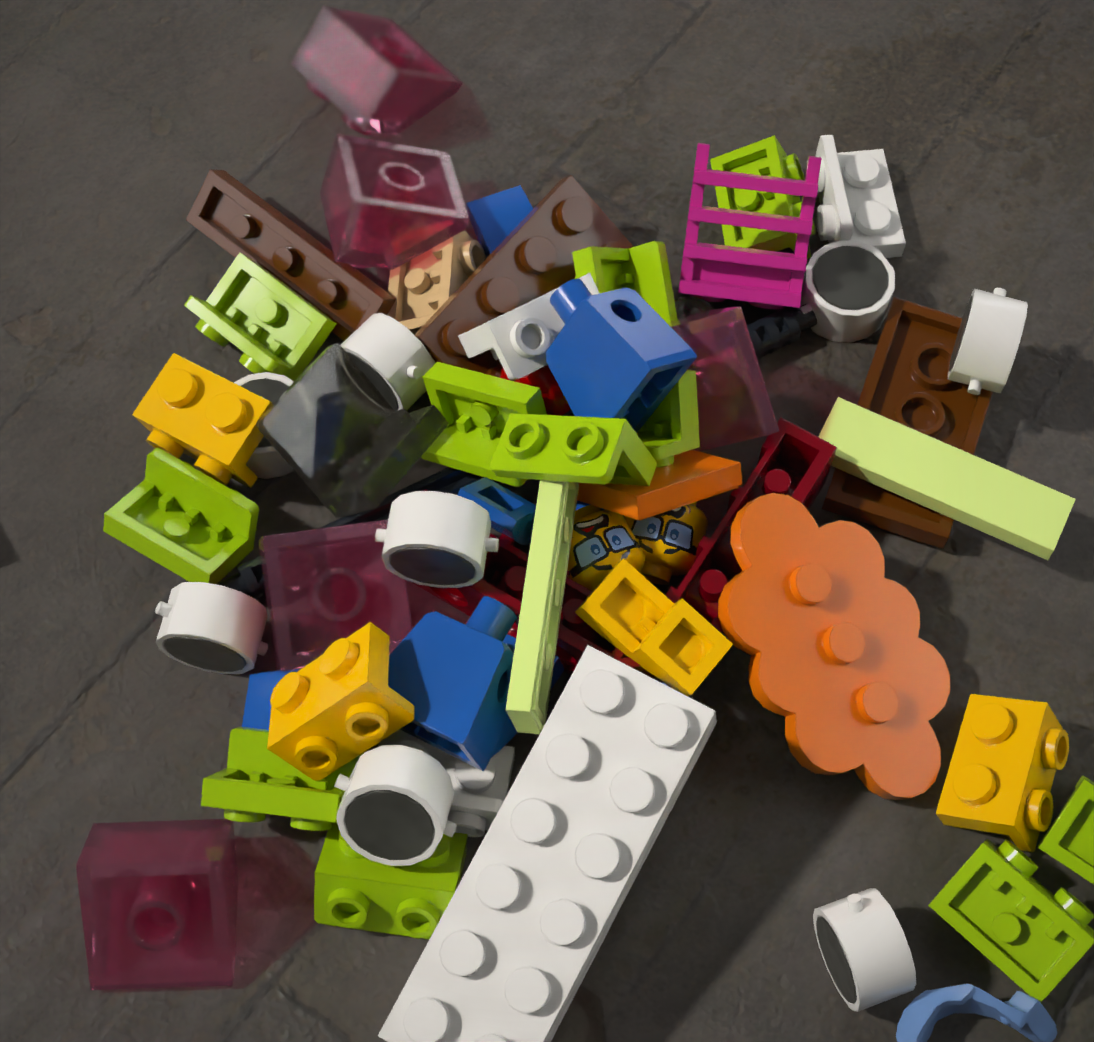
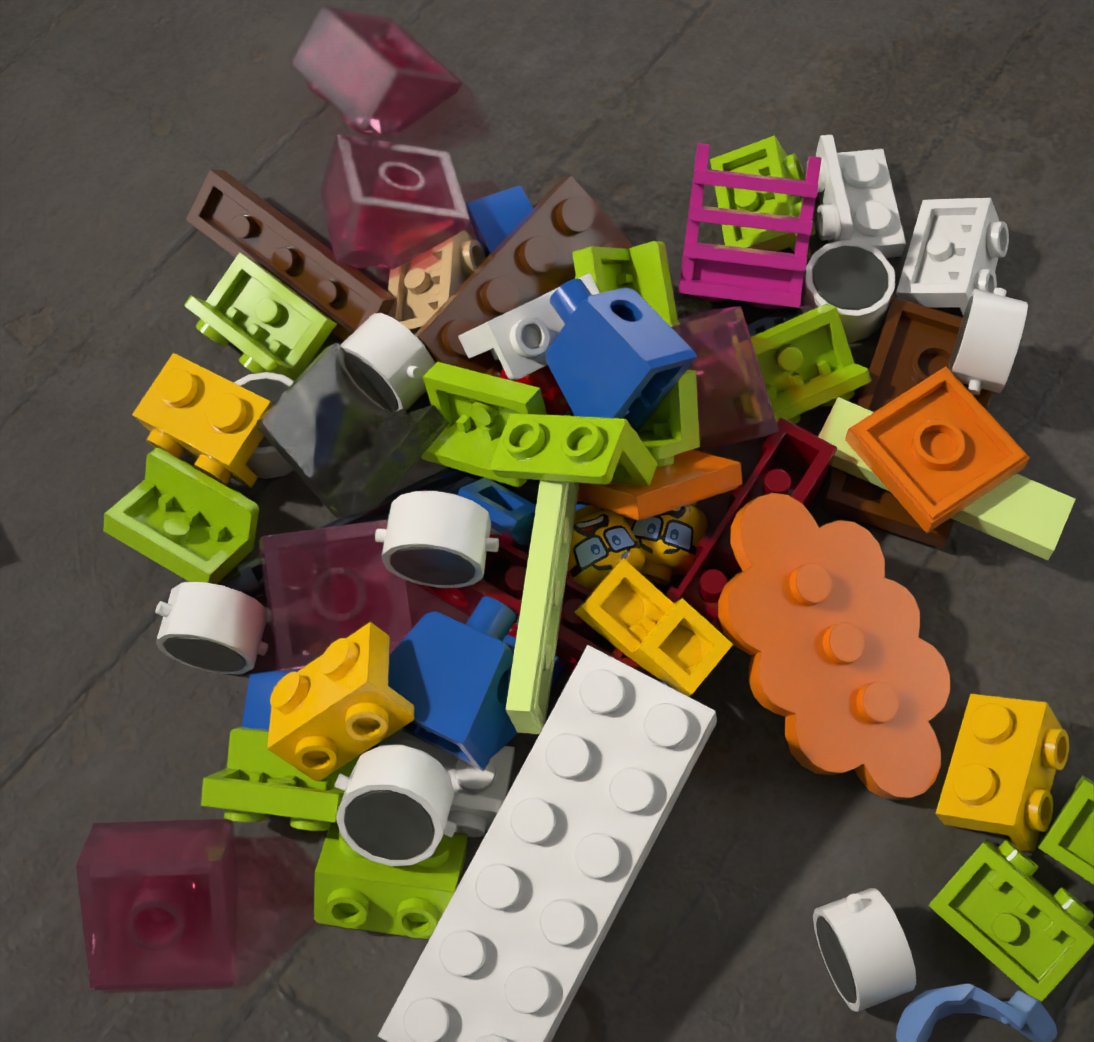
(807, 363): none -> lime bracket
(936, 449): none -> orange tile
(953, 252): none -> white bracket

